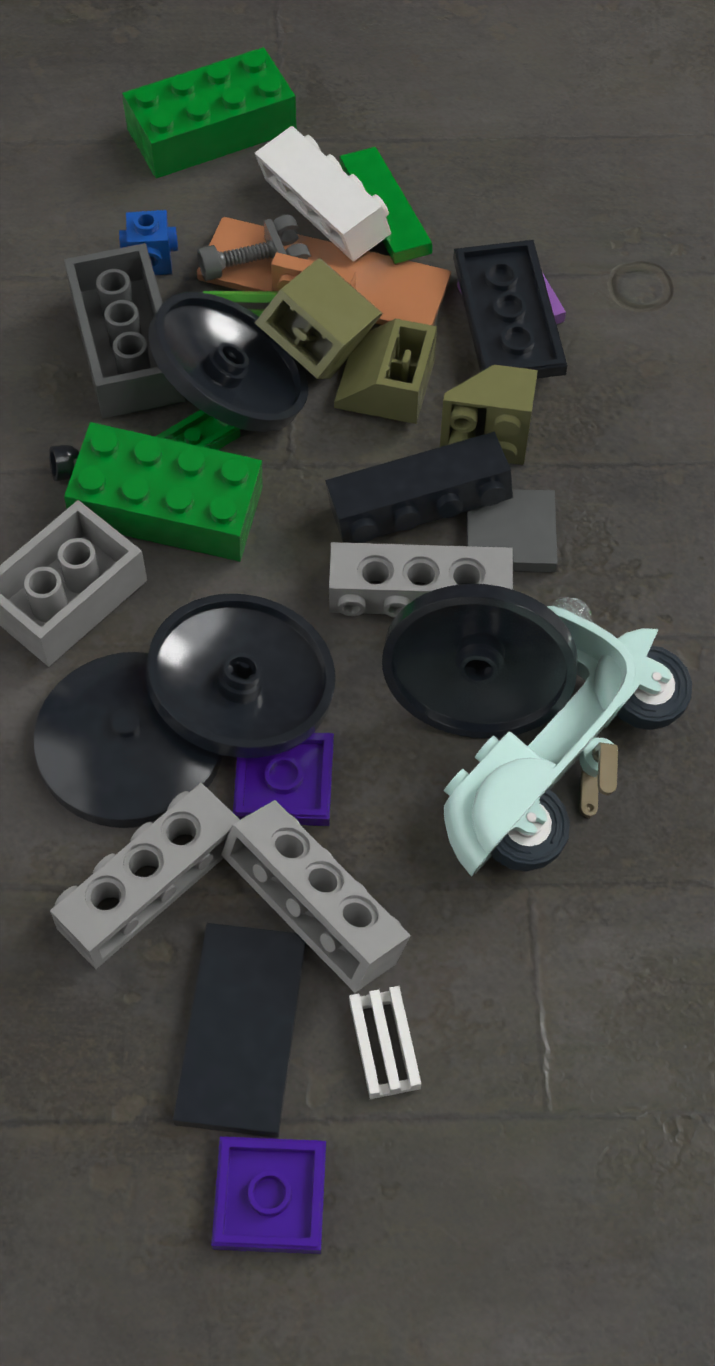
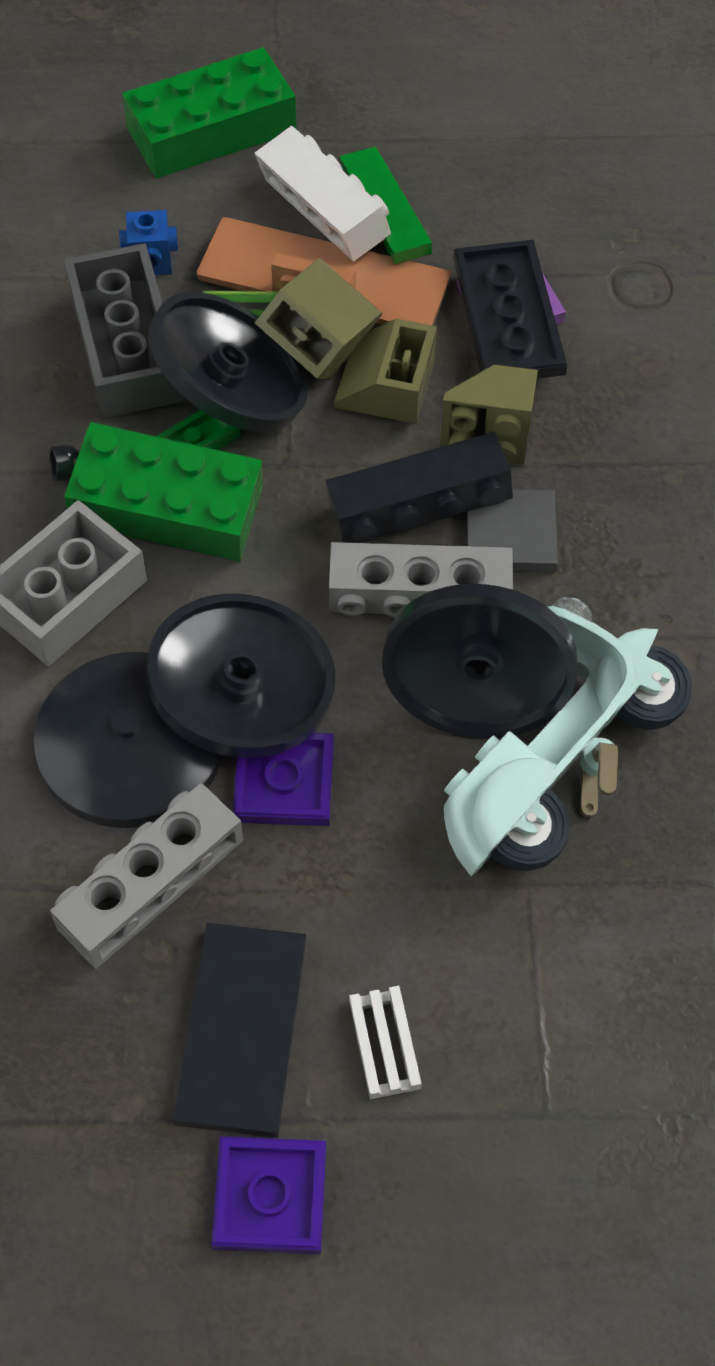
(276, 234): dark grey bar -> none
(315, 895): light grey brick -> none

